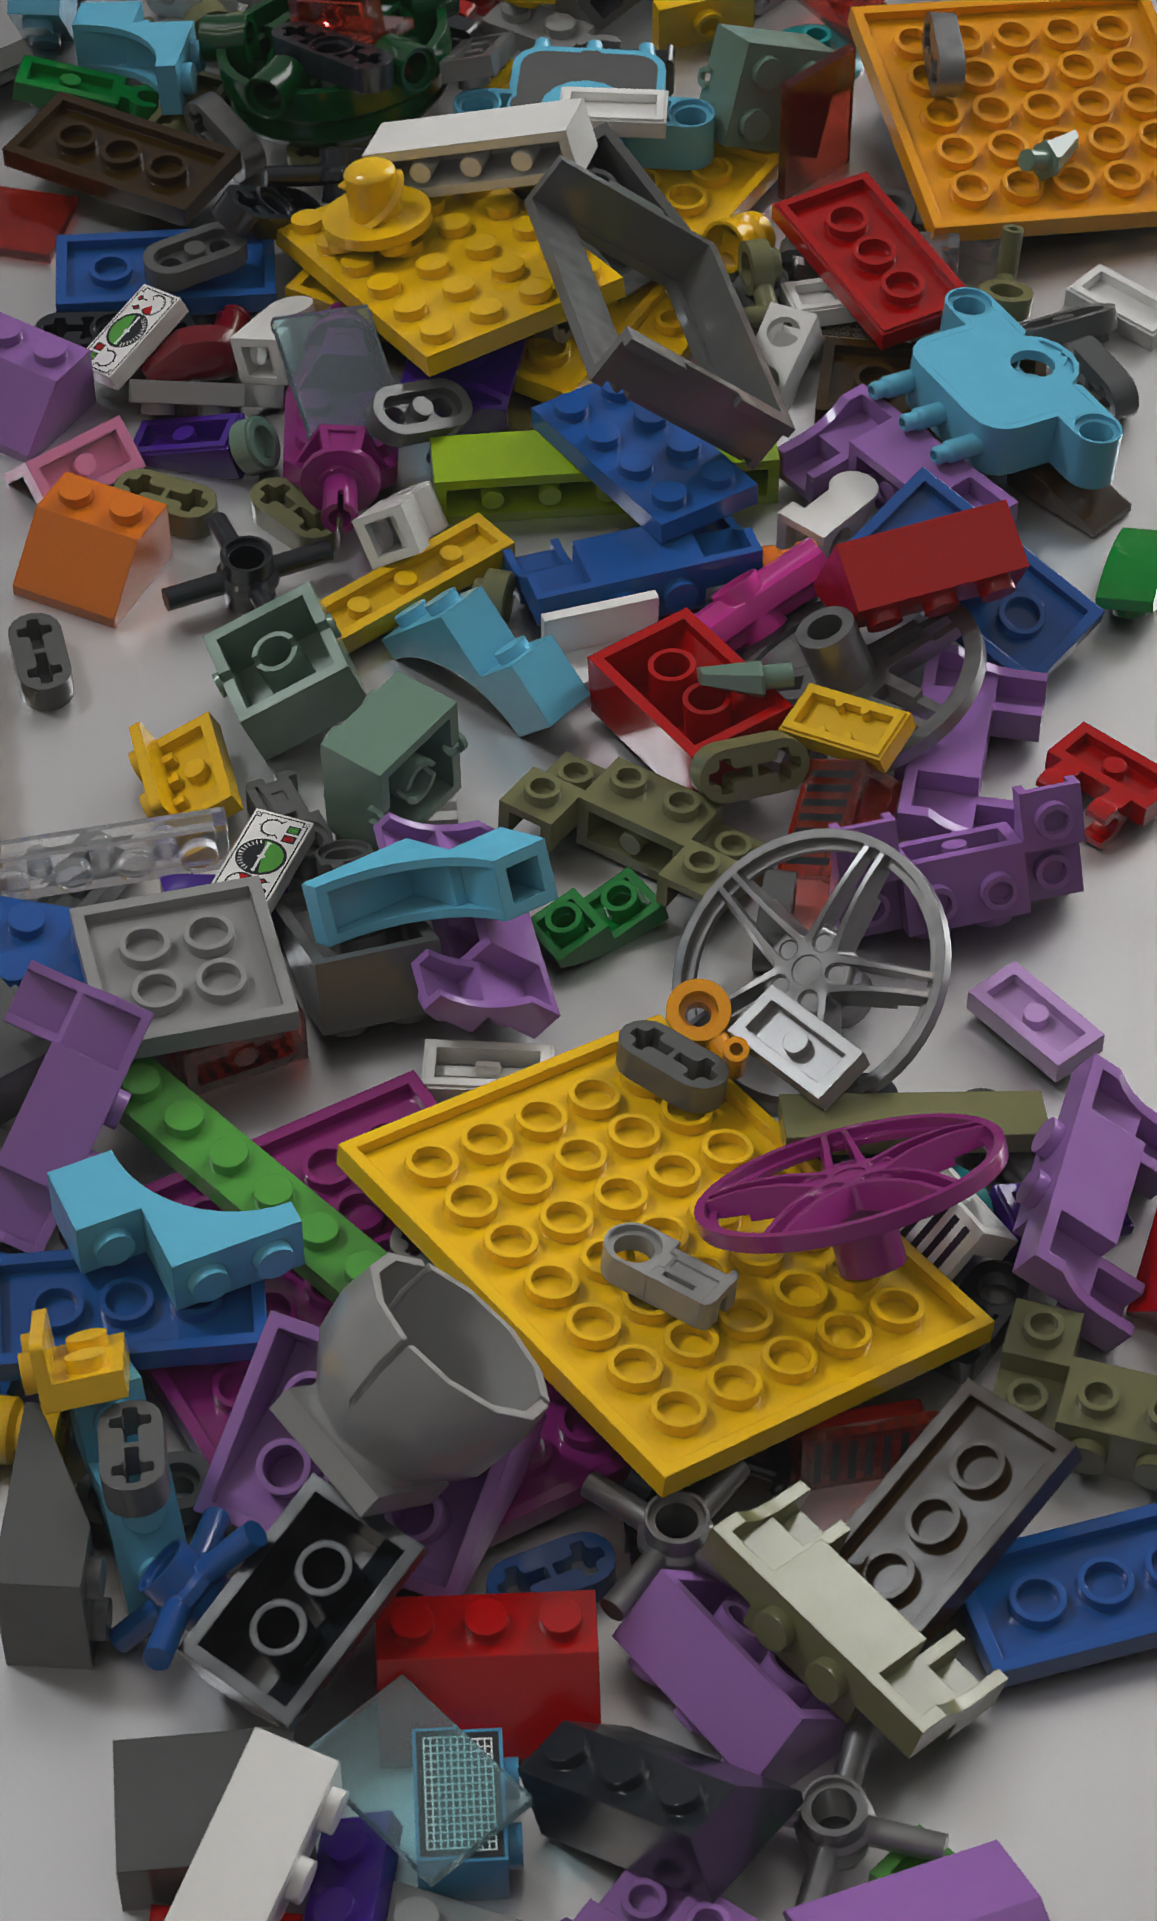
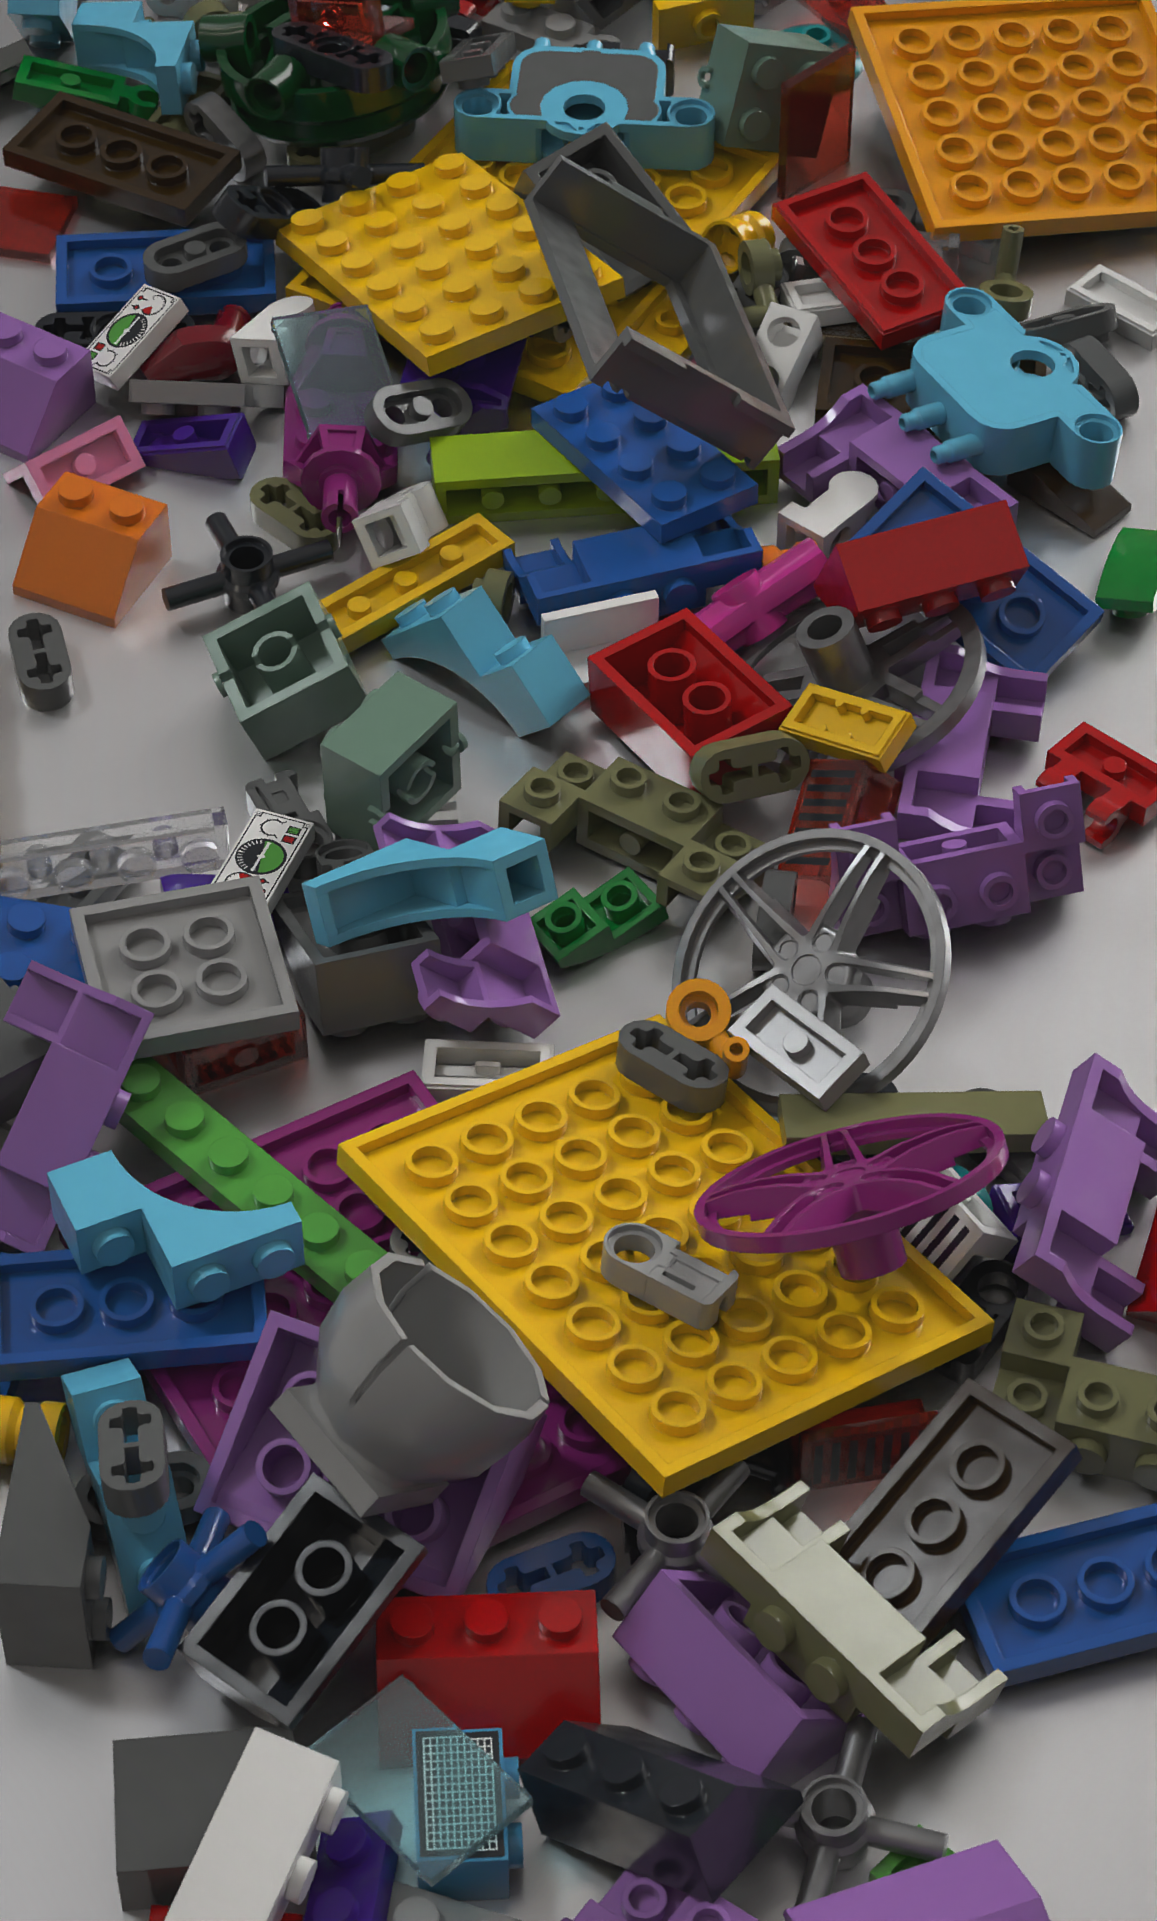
(76, 1374): yellow bracket -> none
(184, 769): yellow bracket -> none
(186, 500): olive beam -> none
(254, 445): sand green tile -> none
(375, 211): yellow plate -> none
(486, 146): white brick -> none
(627, 111): white tile -> none
(747, 677): sand green bar -> none
(943, 54): flat silver beam -> none
(1035, 1021): lavender plate -> none
(1049, 156): sand green bar -> none

